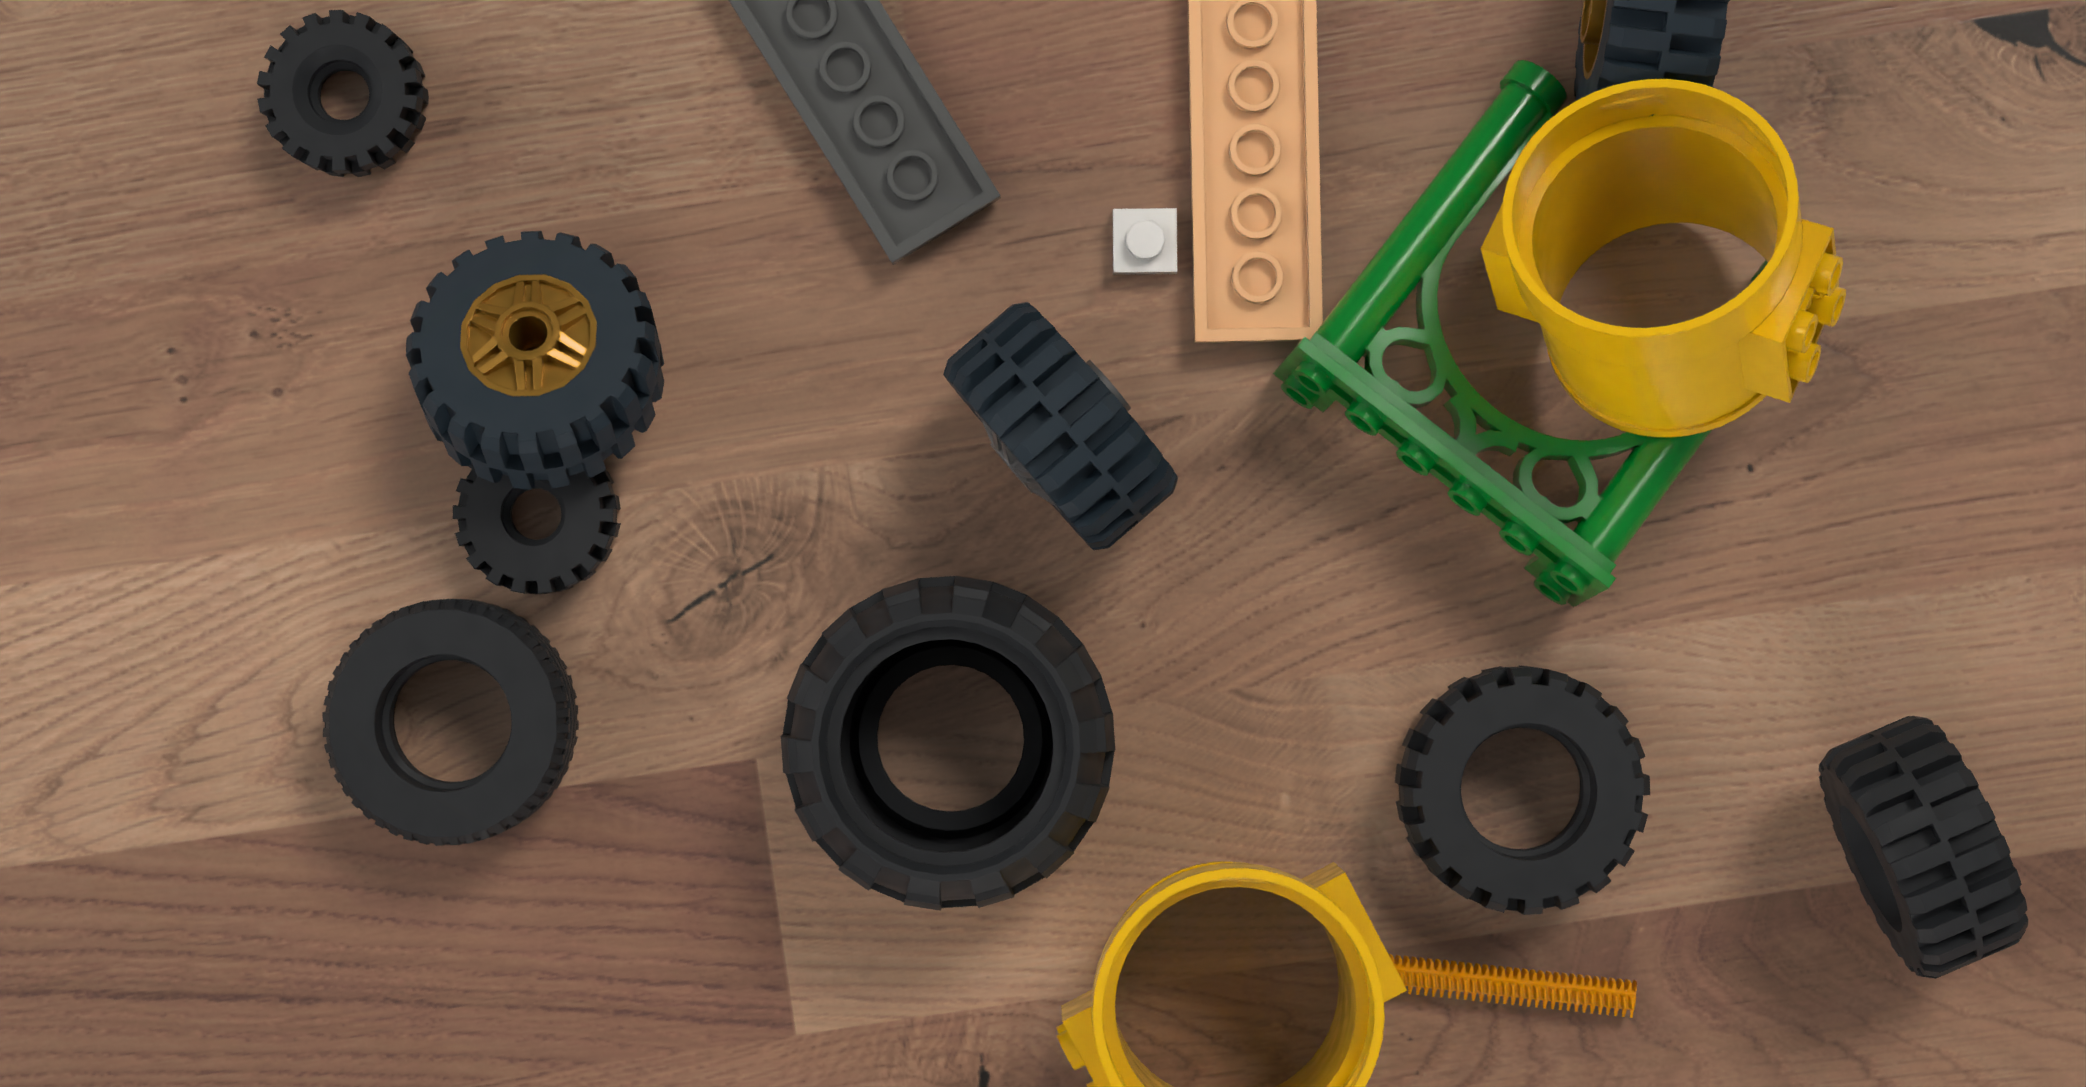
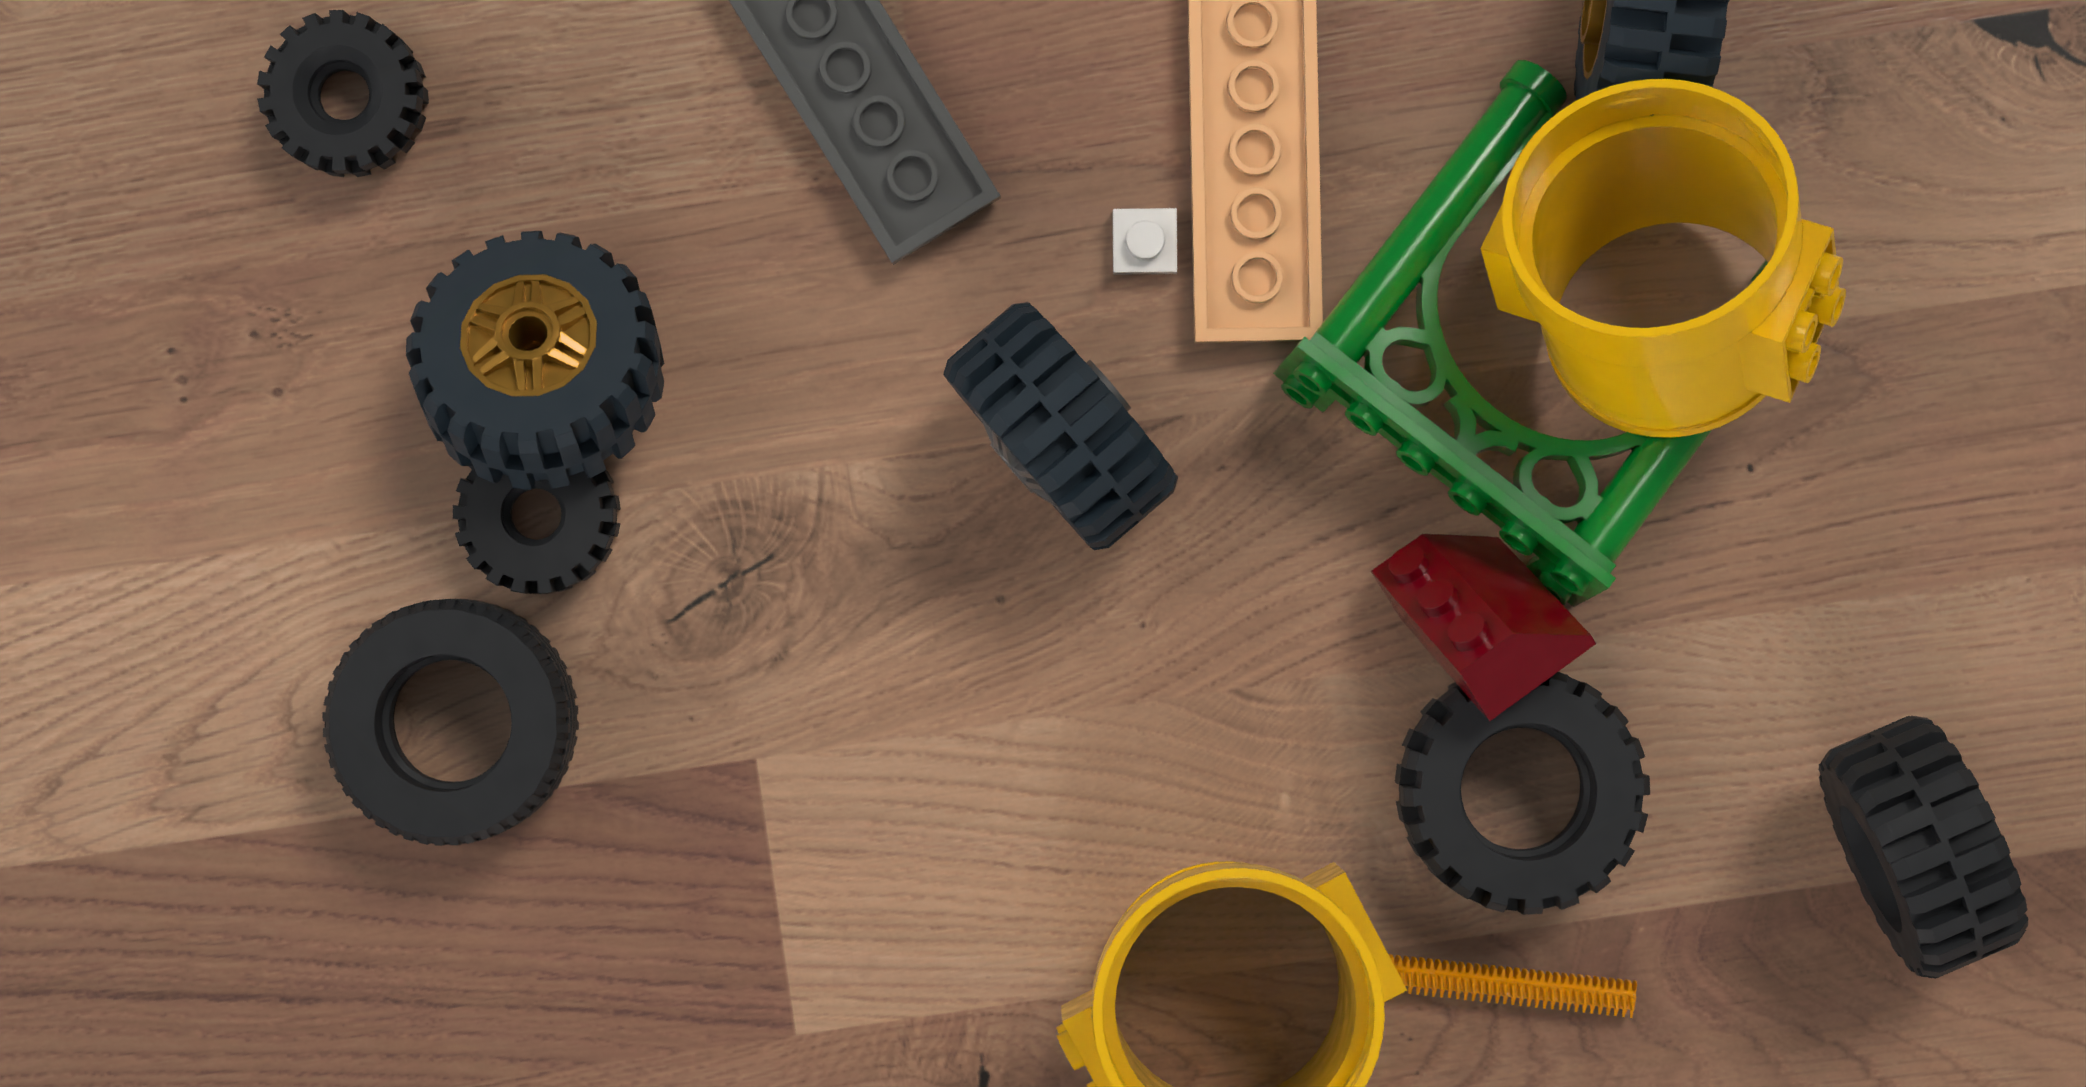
(924, 852): black tyre -> none
(1481, 616): none -> dark red slope

